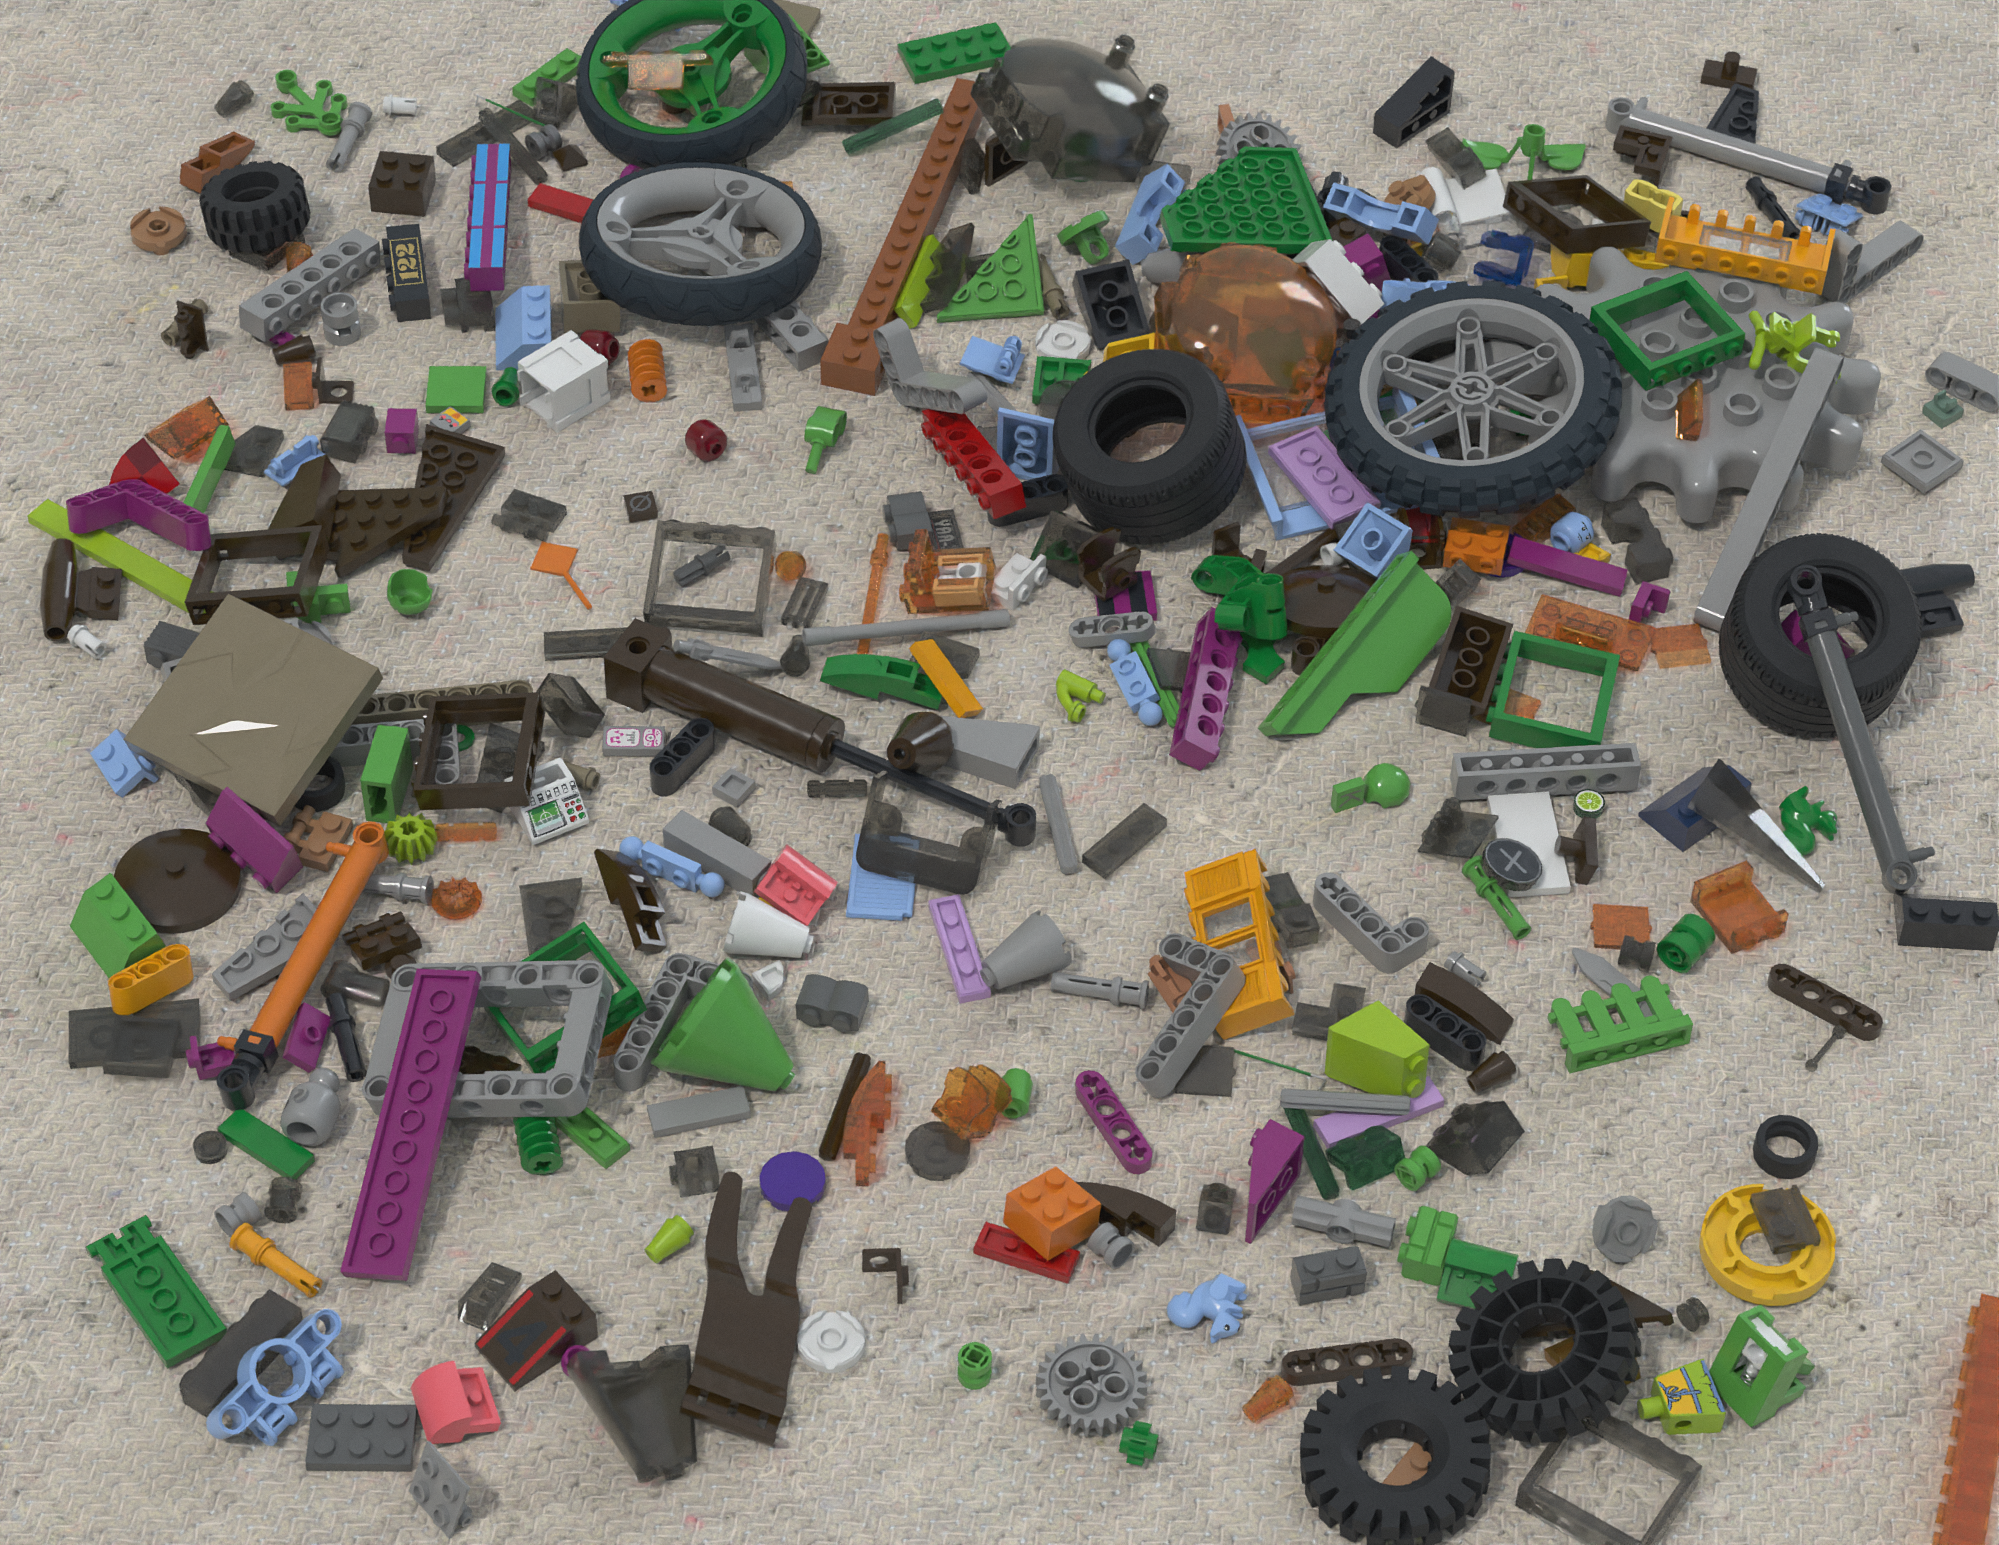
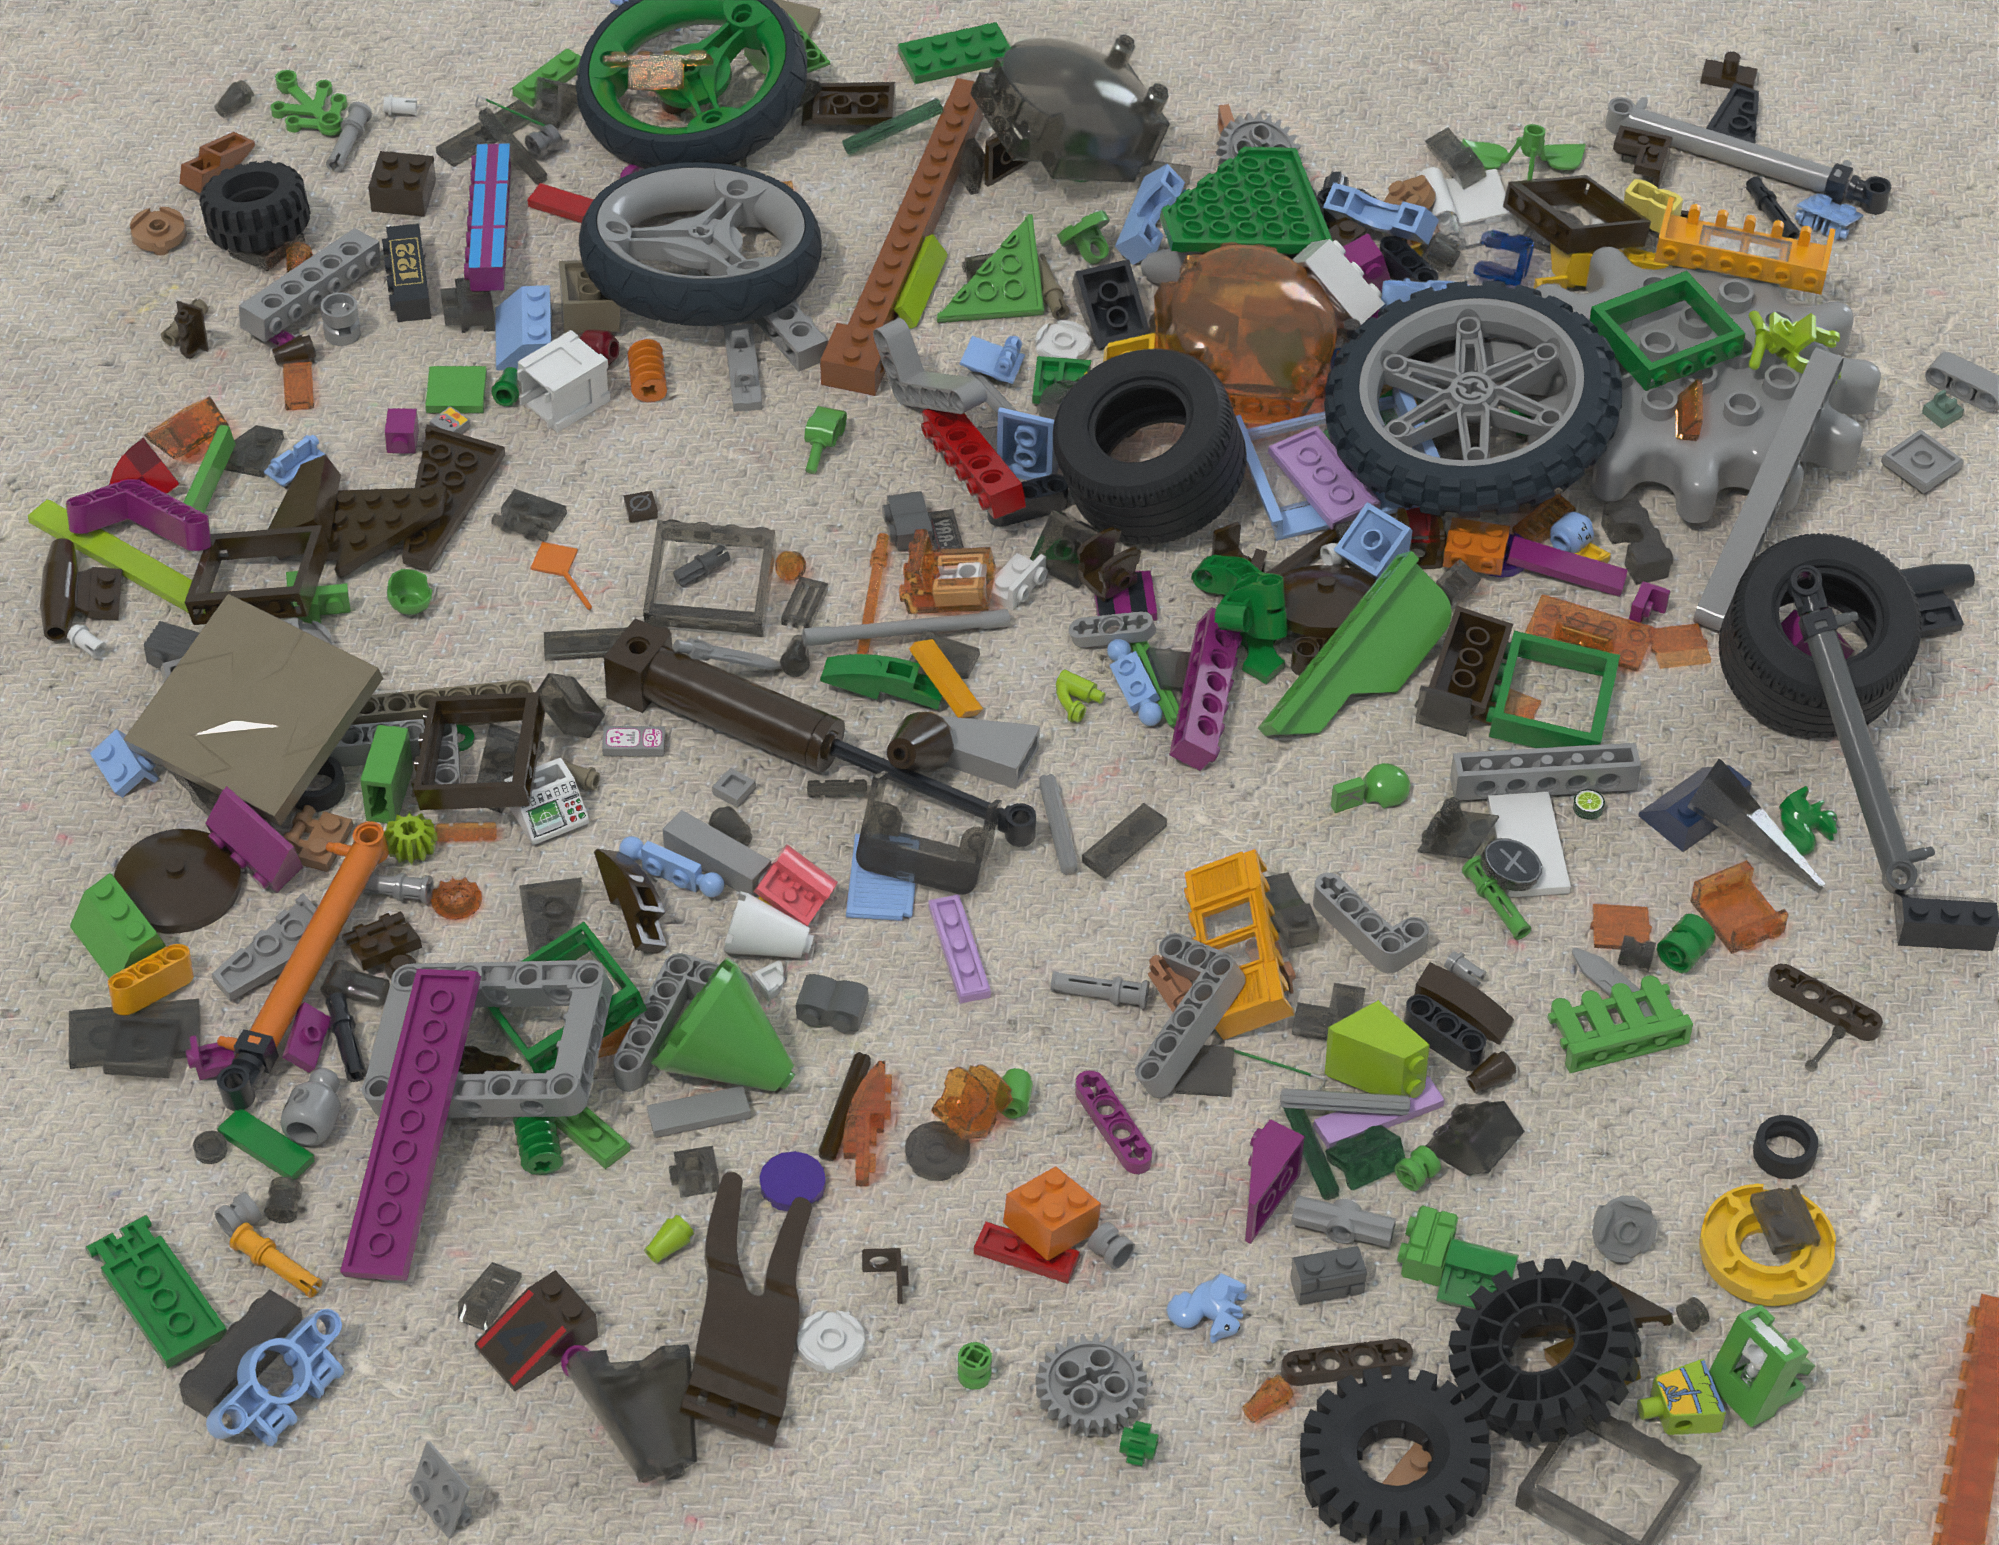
(325, 387): dark brown bracket -> none
(349, 431): clear smoke brick -> none
(361, 1437): dark grey plate -> none
(454, 1403): coral brick -> none
(569, 157): dark brown slope -> none
(682, 757): black beam -> none
(706, 440): dark red head -> none
(949, 267): clear smoke slope -> none
(1026, 953): light grey cone -> none
(1133, 1211): dark brown slope -> none
(1215, 1208): clear smoke bracket -> none
(1416, 104): black wedge -> none
(1582, 848): dark brown tile -> none
(1859, 266): light grey beam -> none

